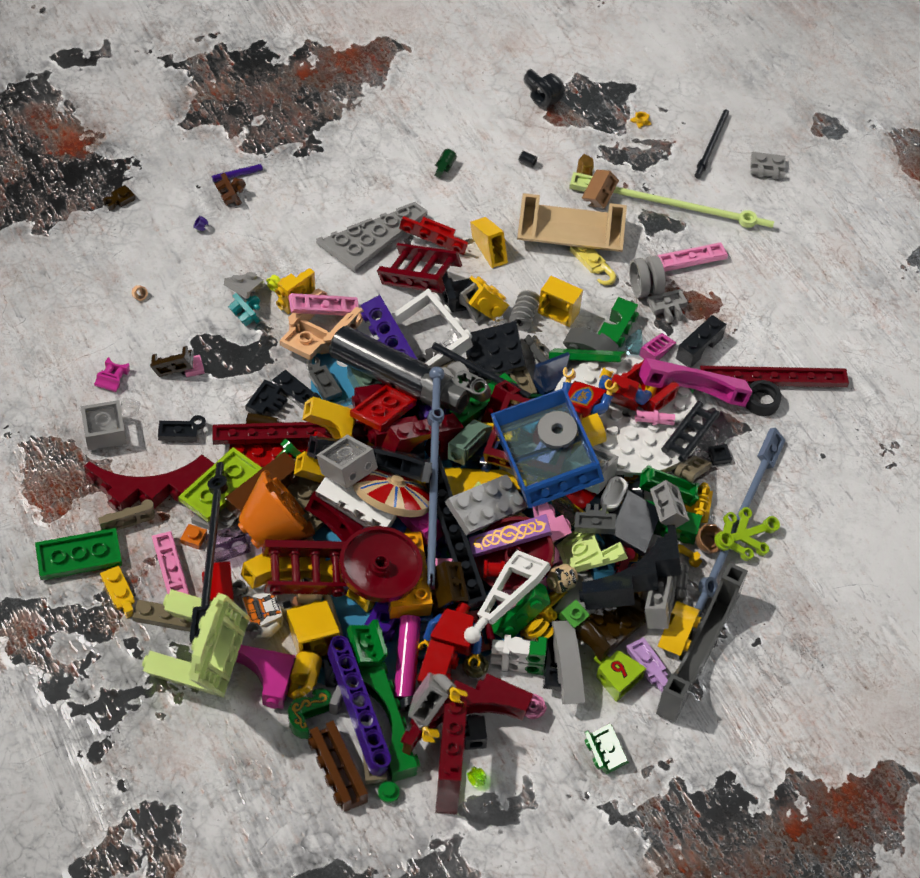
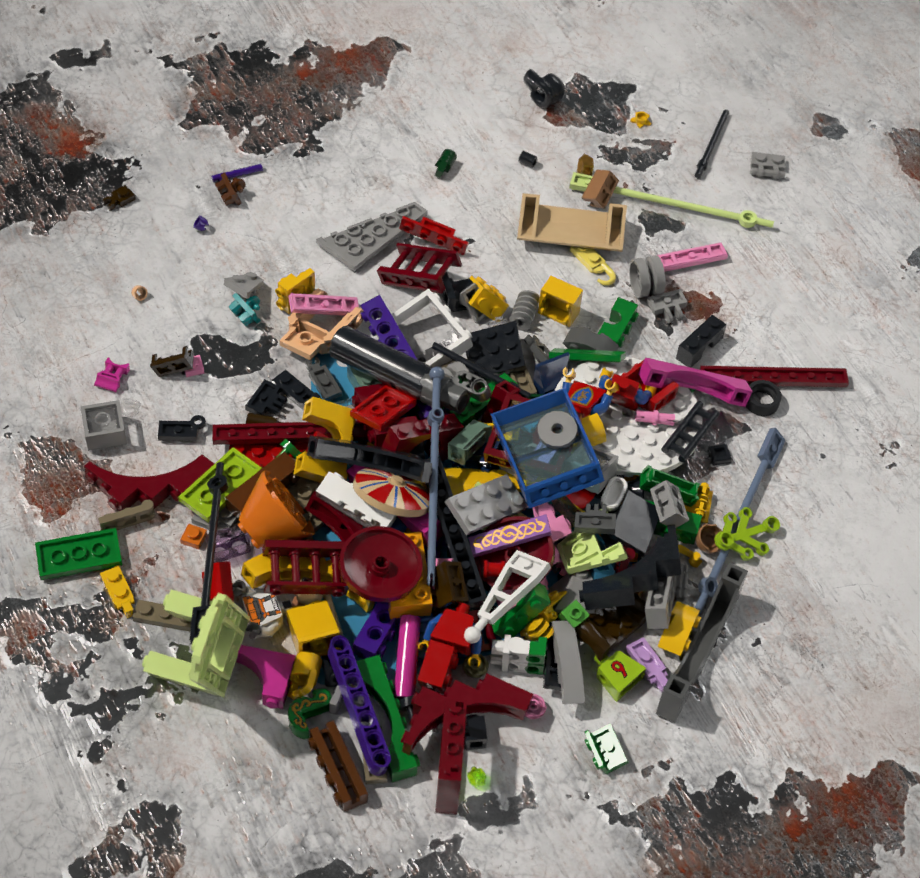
(169, 562): bright pink plate -> none
(272, 282): neon yellow plate -> none
(347, 461): light grey piece -> none
(367, 644): green bracket -> none
(388, 792): green plate -> none
(428, 701): light grey torso -> none
(490, 241): yellow slope -> none
(562, 578): tan head -> none
(634, 343): clear light blue slope -> none
(645, 350): dark pink slope -> none
(692, 468): dark tan plate -> none

